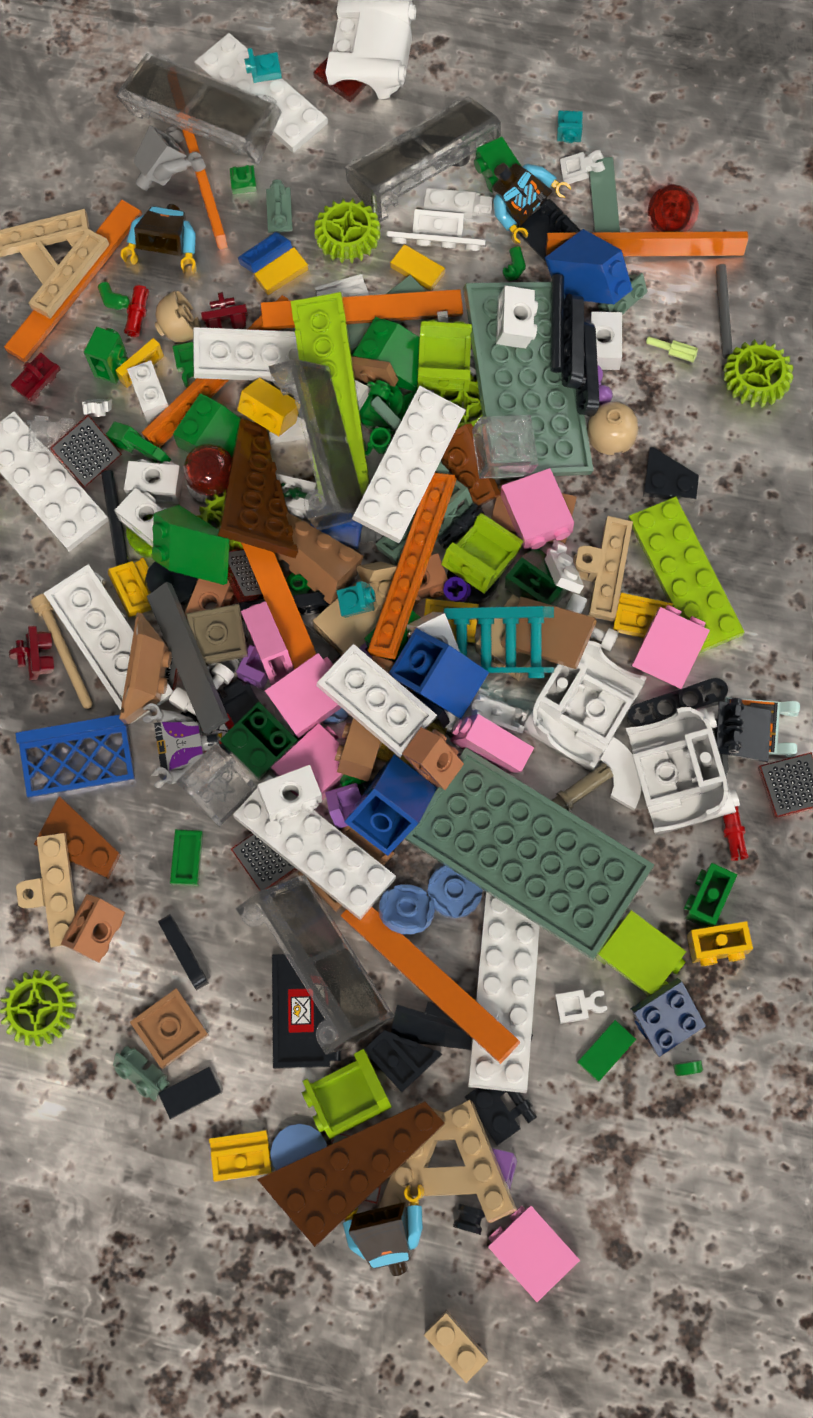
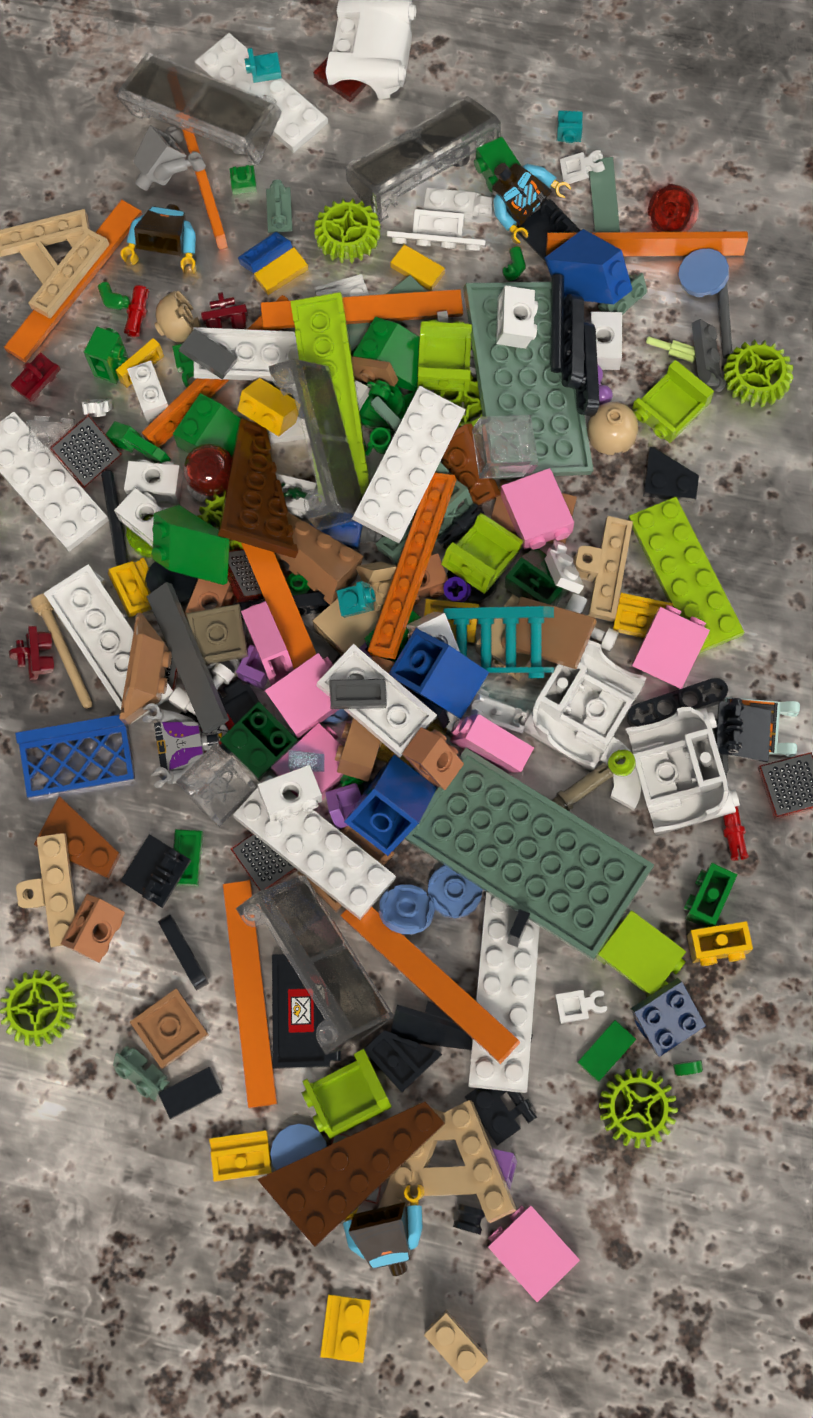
(155, 871): none -> black hinge
(208, 354): none -> dark grey tile
(250, 999): none -> orange tile
(300, 759): none -> clear light blue piece
(345, 1328): none -> yellow plate
(357, 694): none -> dark grey tile
(518, 928): none -> black tile
(621, 769): none -> lime plate
(645, 1119): none -> lime gear
(673, 402): none -> lime panel
(704, 272): none -> medium blue tile
(707, 355): none -> dark grey plate

